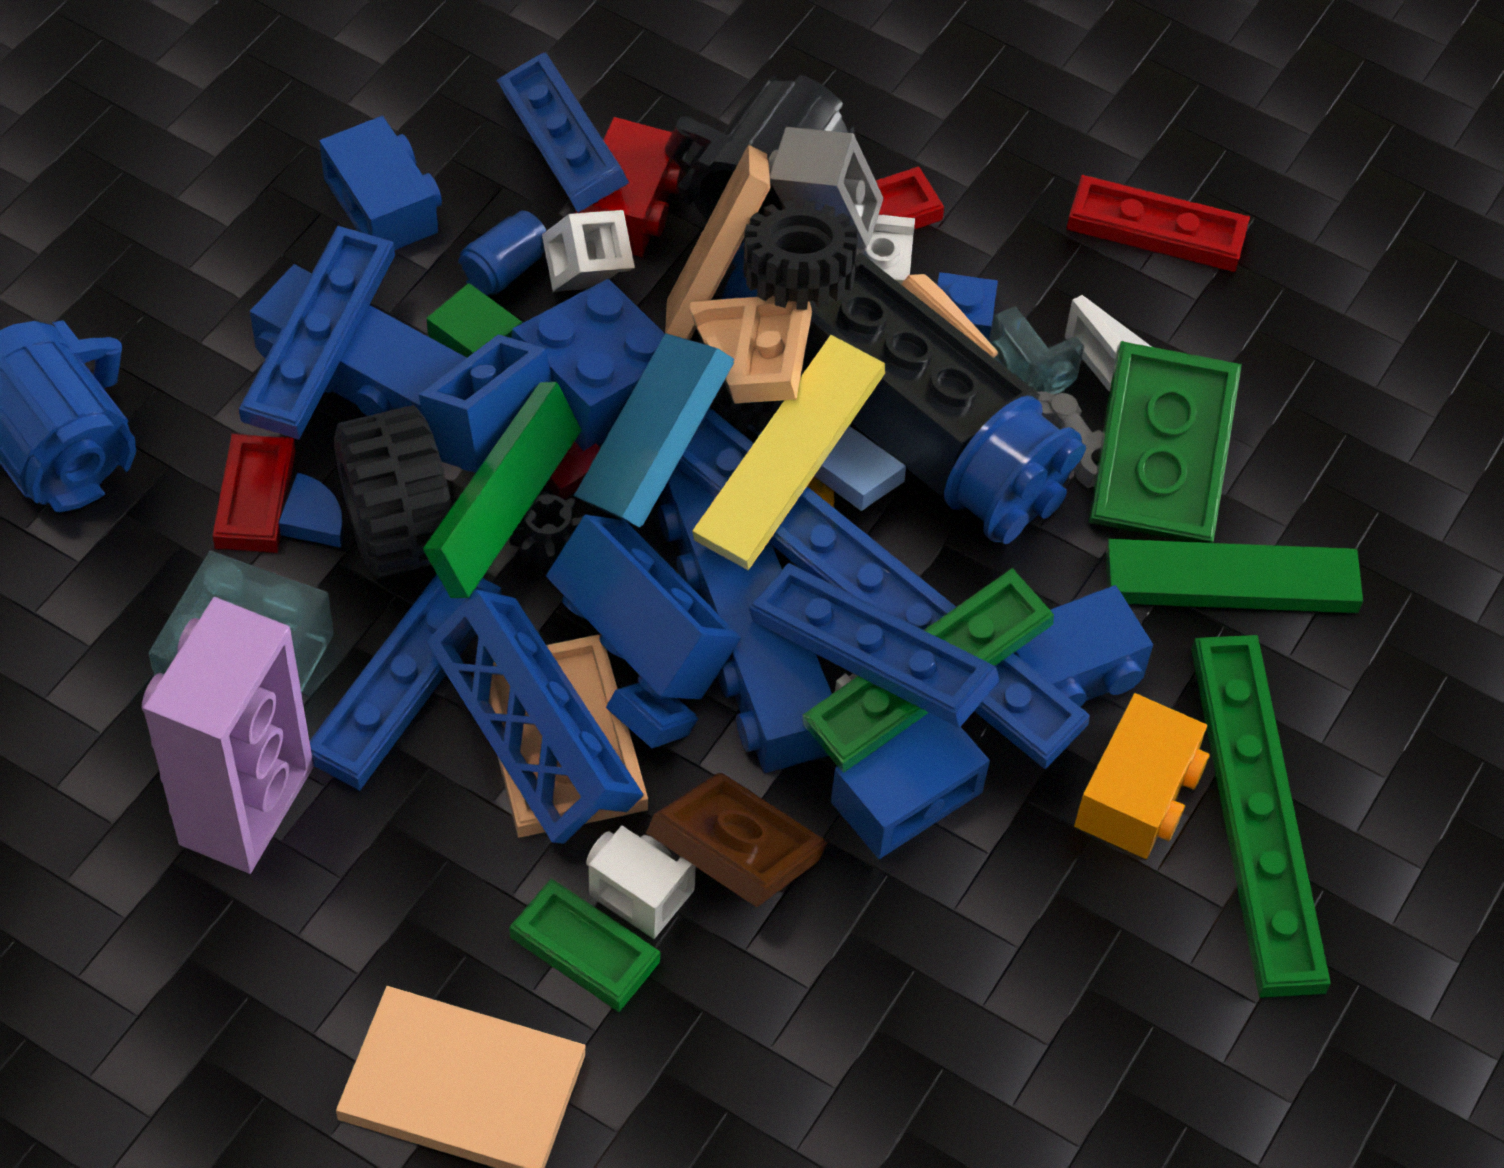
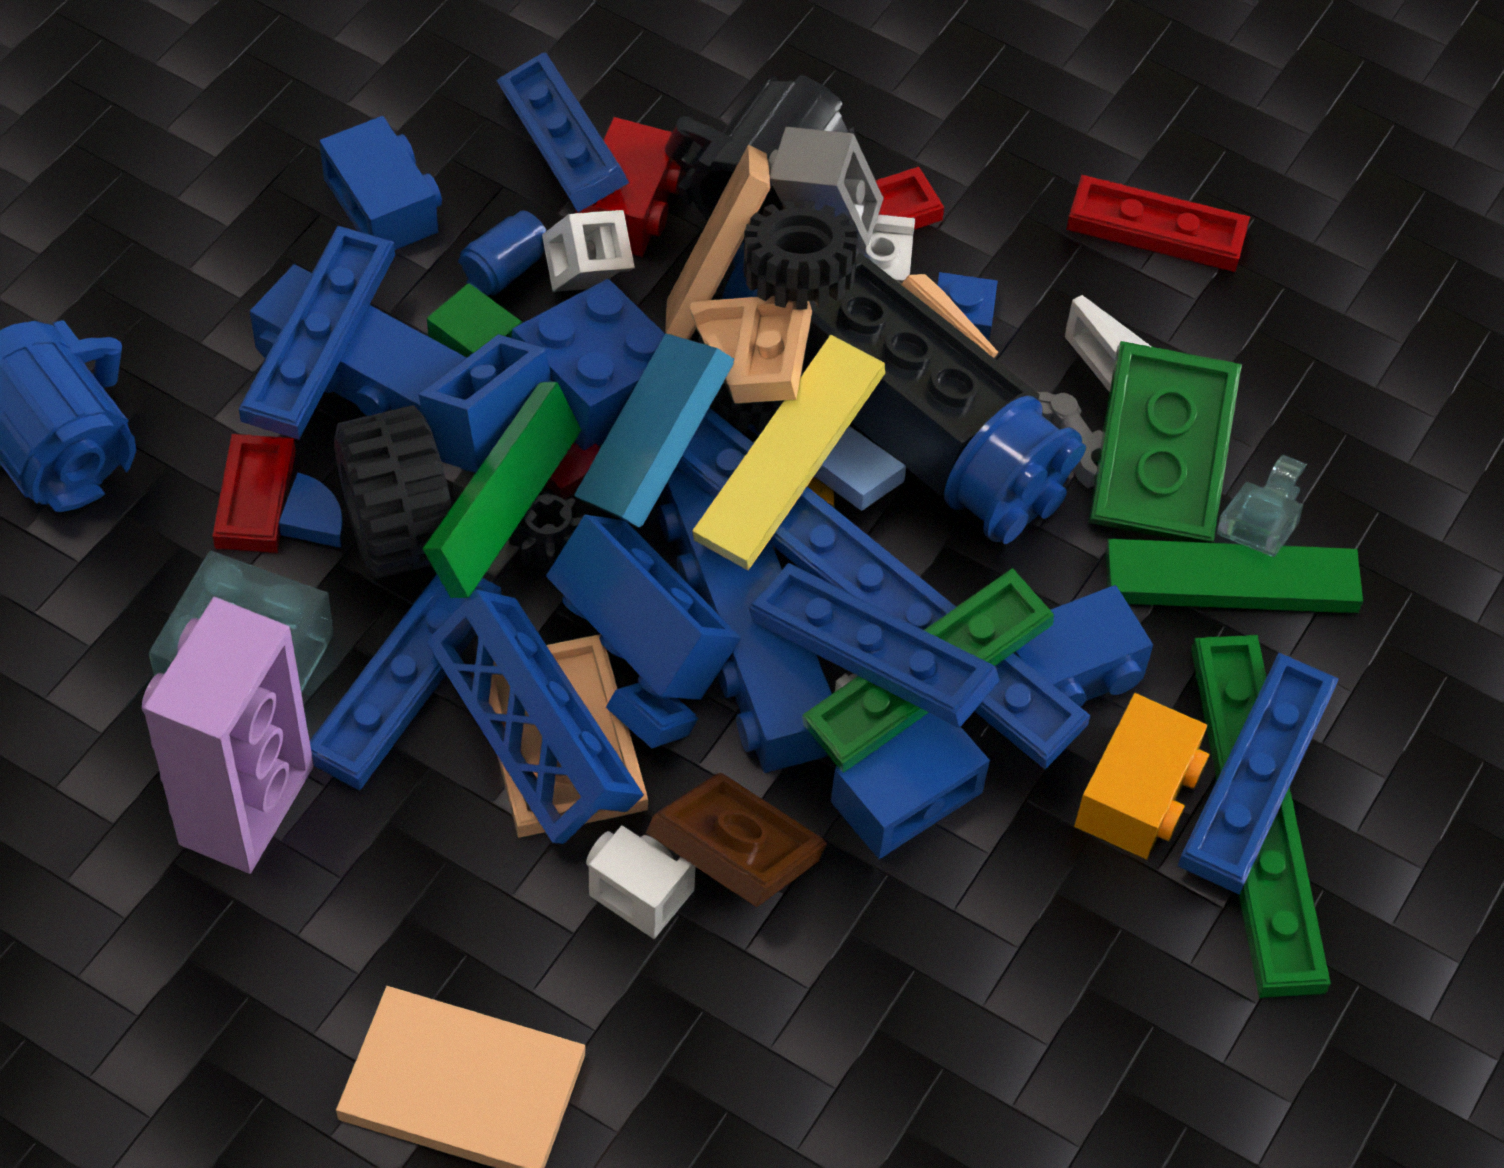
(585, 944): green tile -> none
(1030, 359): clear light blue bracket -> none
(1258, 773): none -> blue tile
(1268, 514): none -> clear light blue plate

